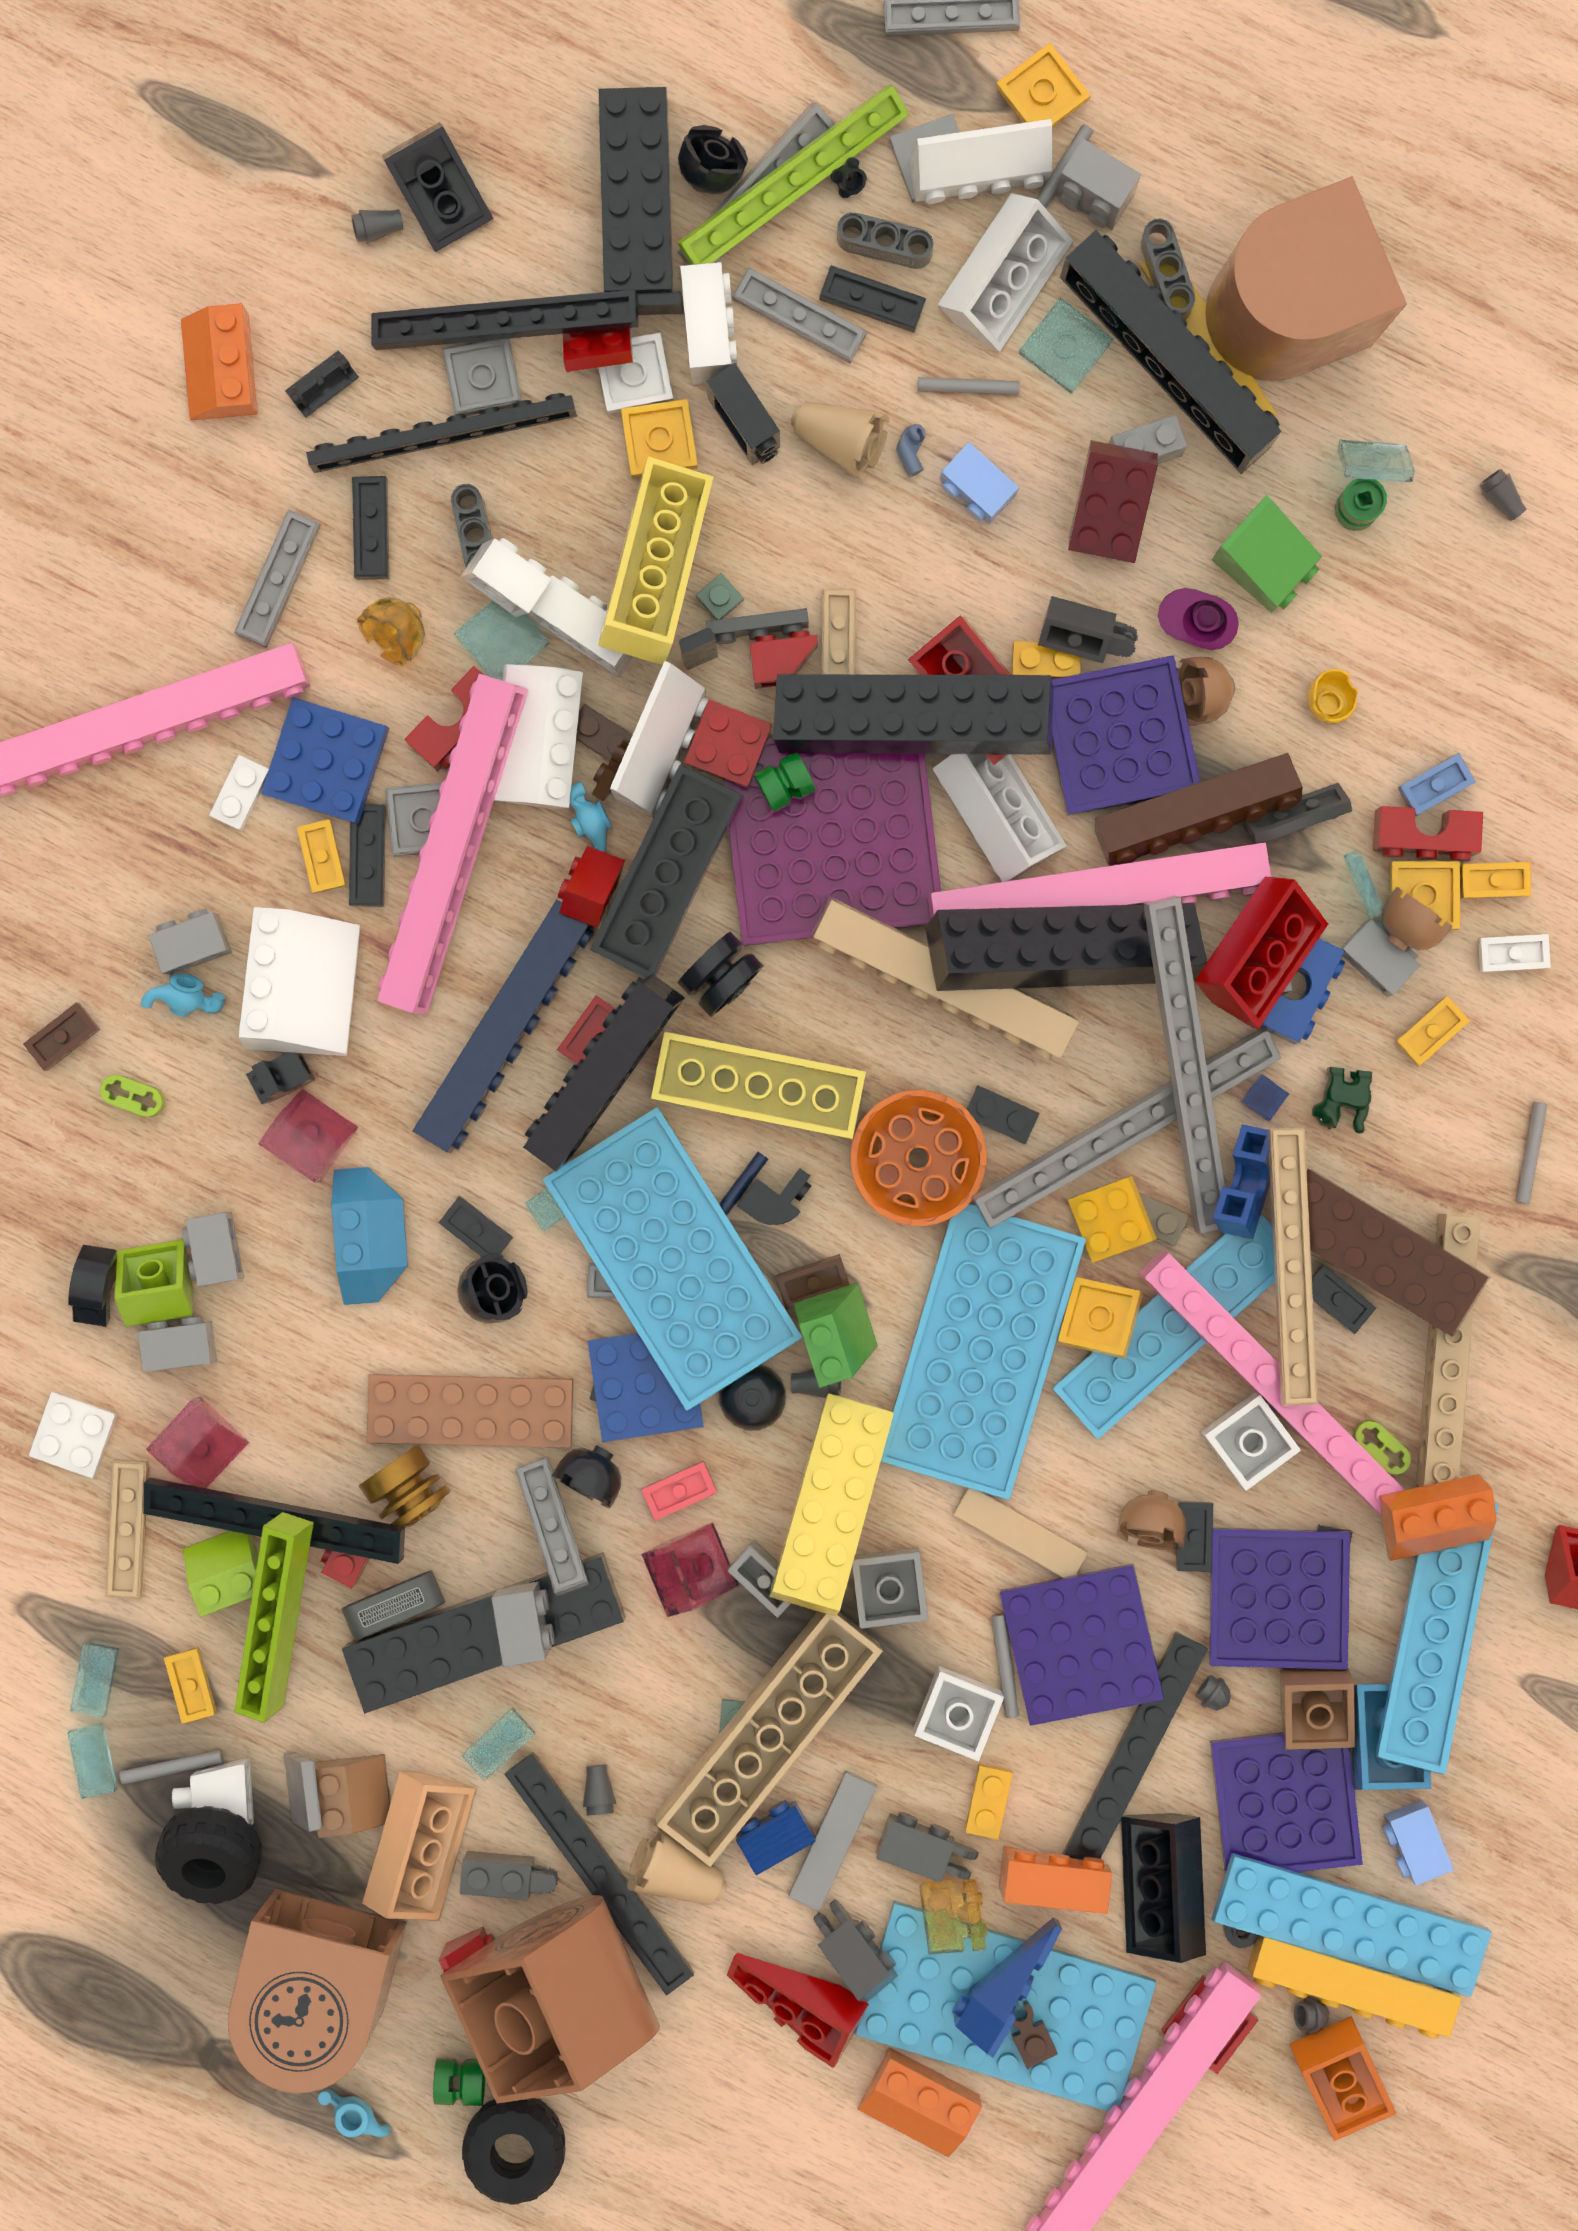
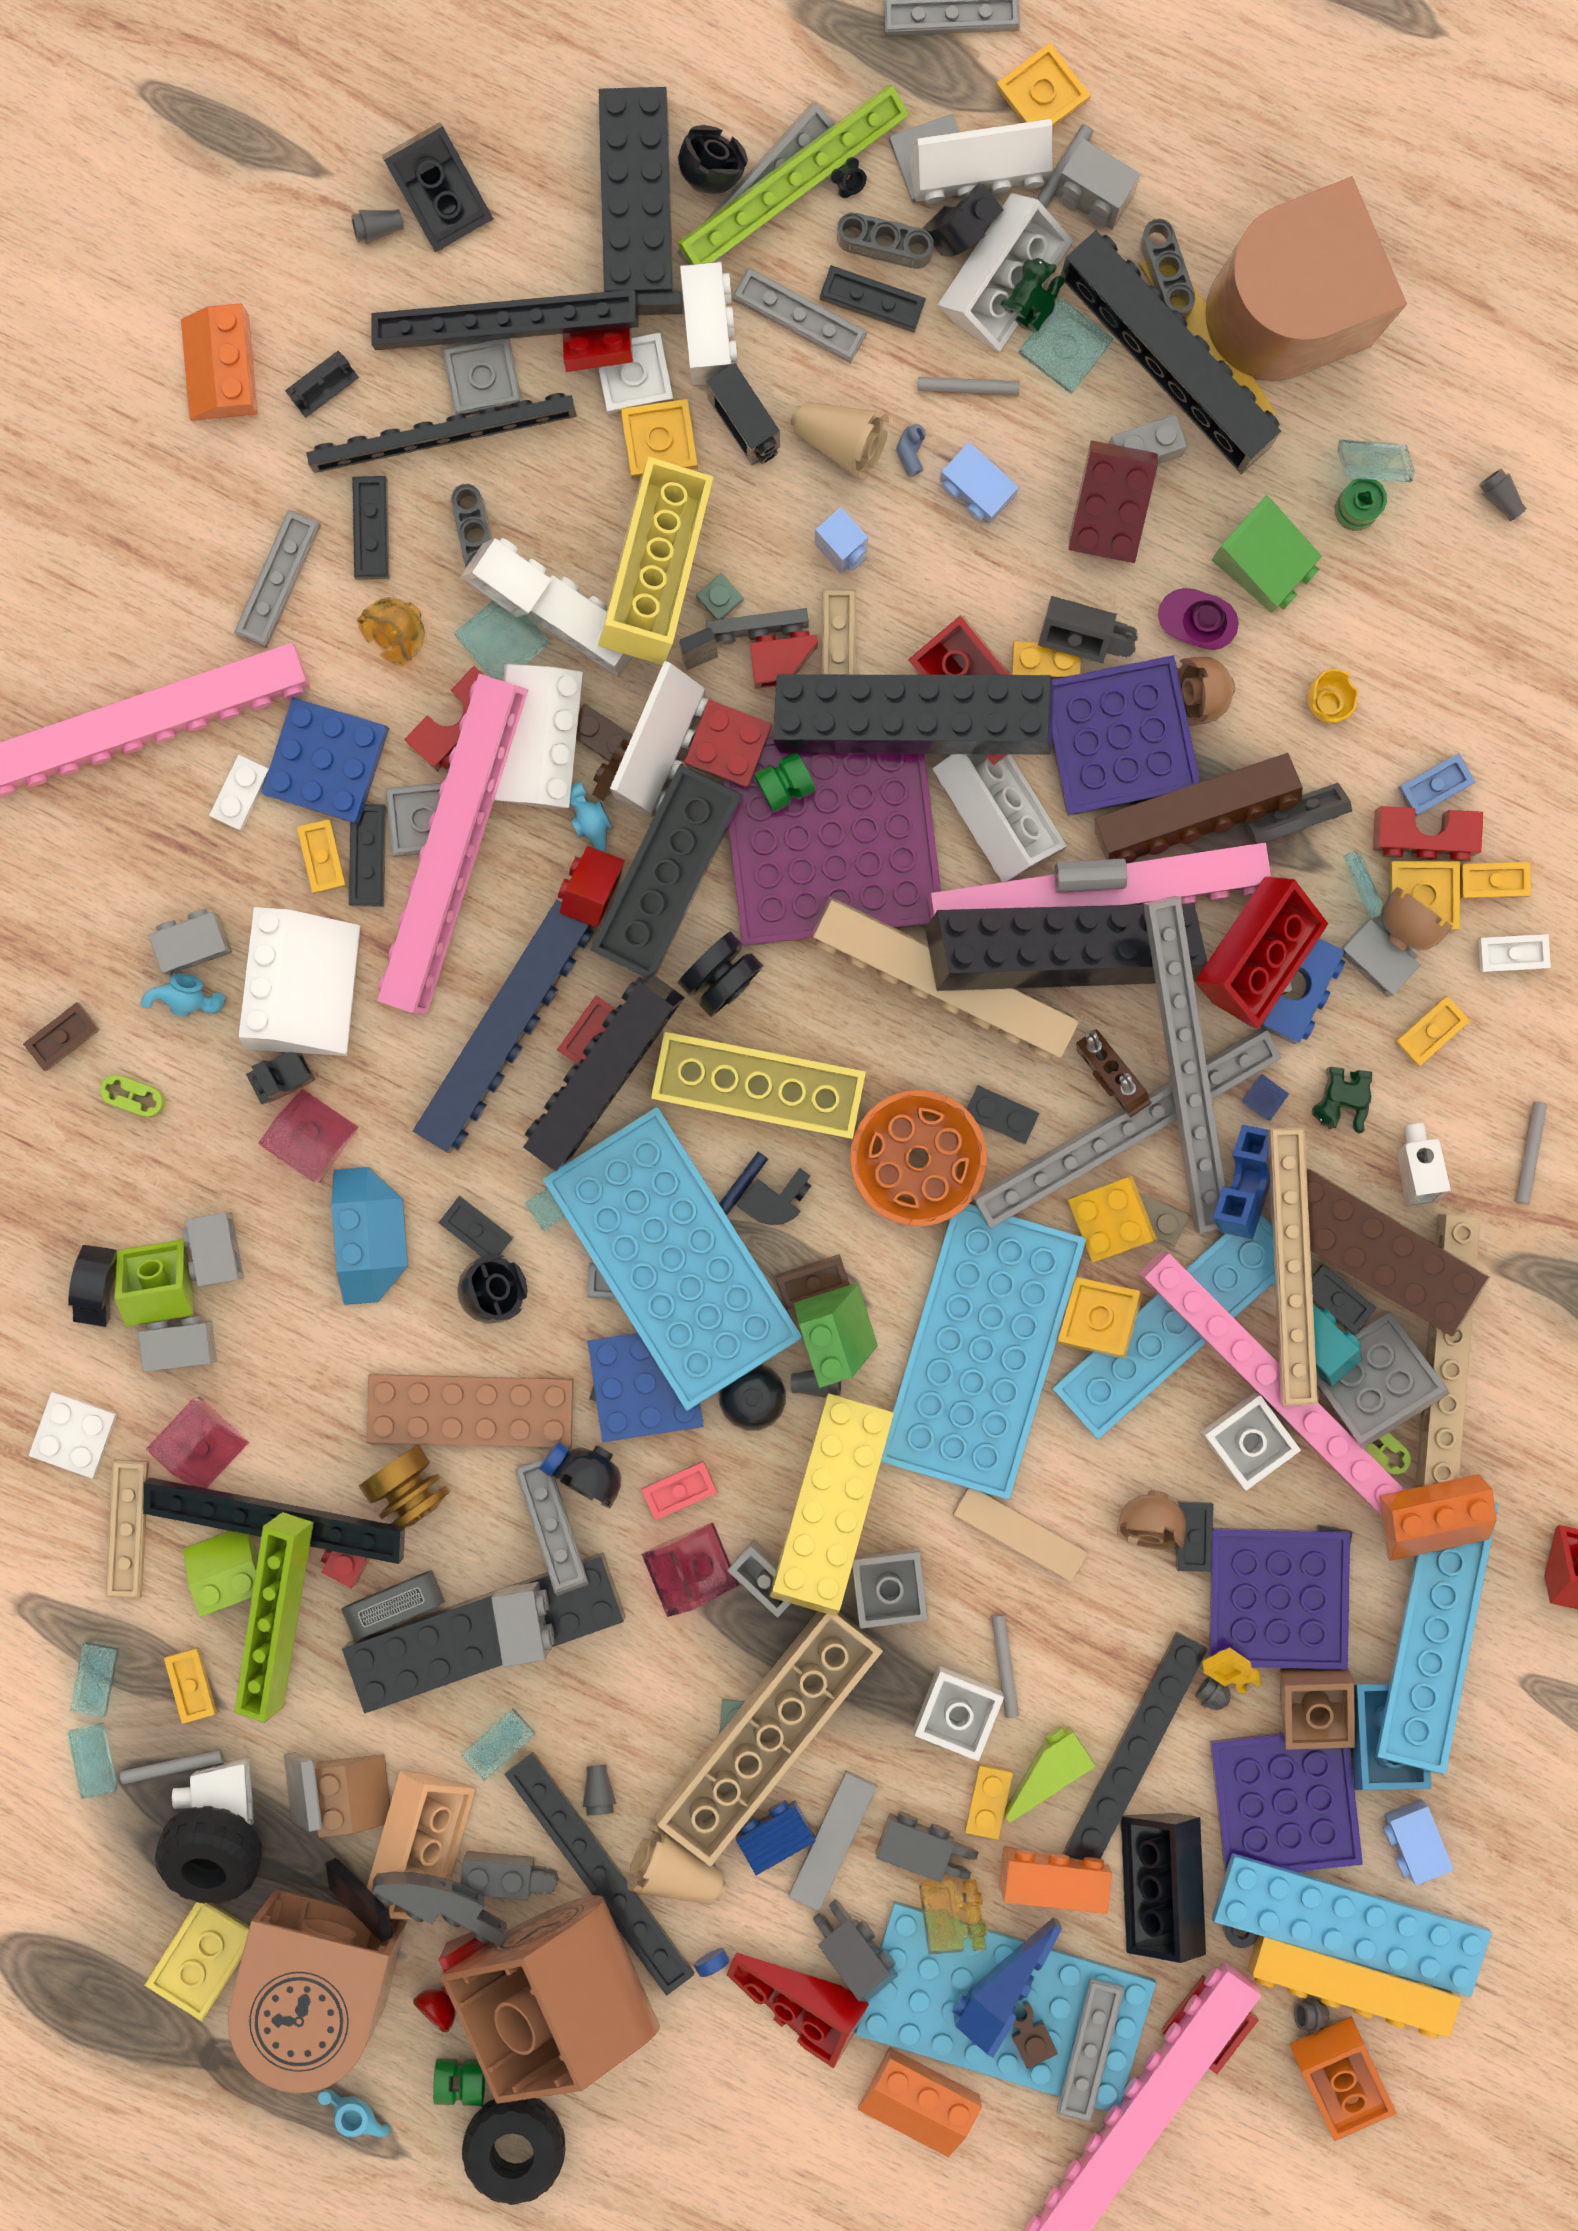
(200, 1959): none -> light yellow tile
(359, 1899): none -> black tile
(428, 1895): none -> dark grey slope
(436, 2007): none -> red brick
(554, 1458): none -> blue tile
(711, 1962): none -> blue tile
(842, 541): none -> light blue brick
(963, 226): none -> black brick
(1029, 298): none -> dark green animal
(1053, 1768): none -> lime slope
(1082, 1644): dark purple plate -> none
(1090, 875): none -> light grey axle
(1090, 2049): none -> light grey tile
(1122, 1083): none -> reddish brown piece
(1230, 1668): none -> yellow plate
(1334, 1350): none -> teal slope
(1386, 1385): none -> light grey plate
(1422, 1181): none -> white torso

